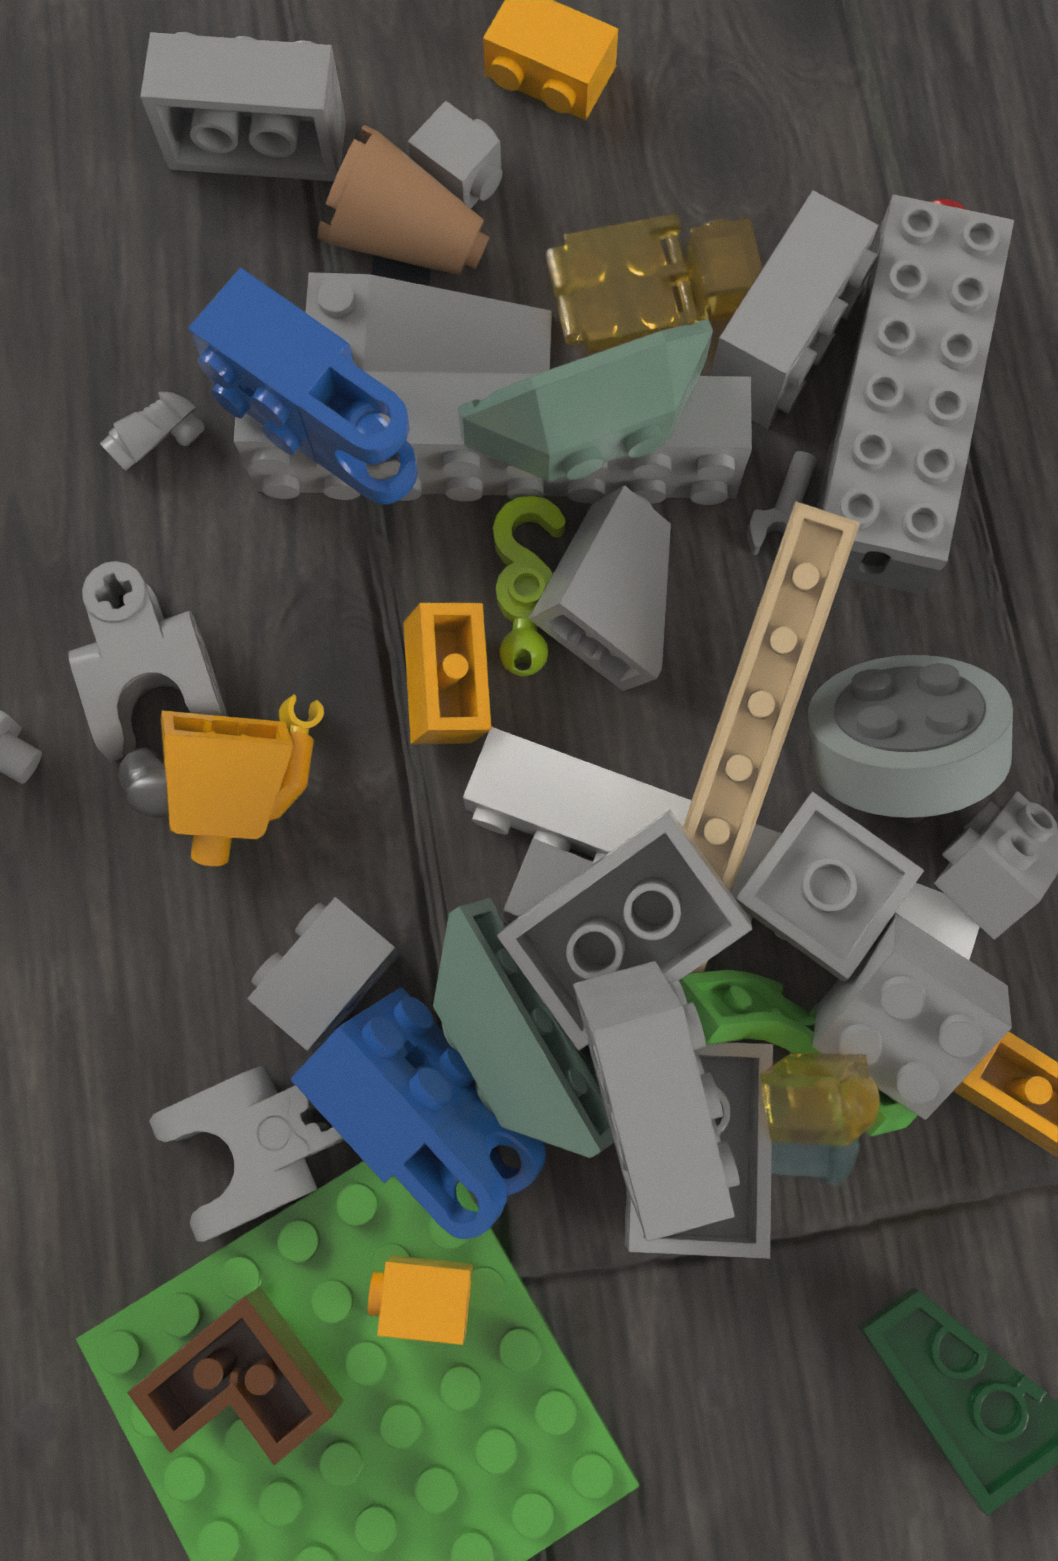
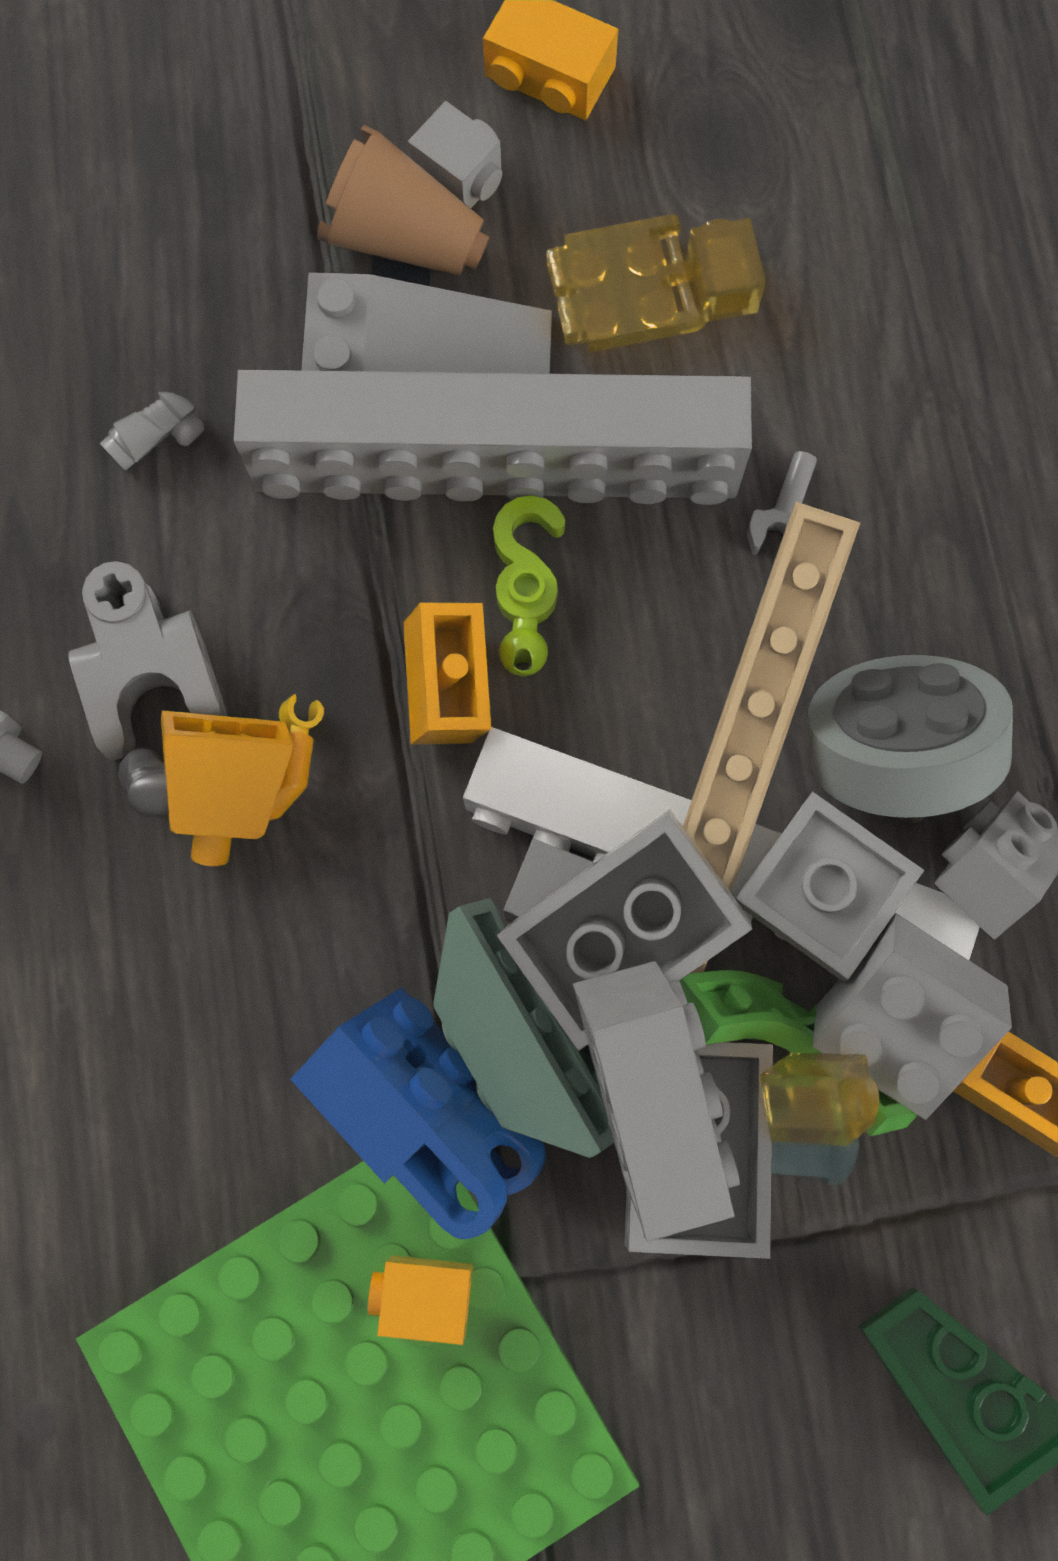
(244, 1362): reddish brown brick -> none
(245, 105): light grey brick -> none
(268, 1141): light grey piece -> none
(302, 387): blue brick -> none
(322, 974): light grey brick -> none
(591, 407): sand green wedge -> none
(612, 590): light grey slope -> none
(797, 305): light grey brick -> none
(914, 388): light grey piece -> none

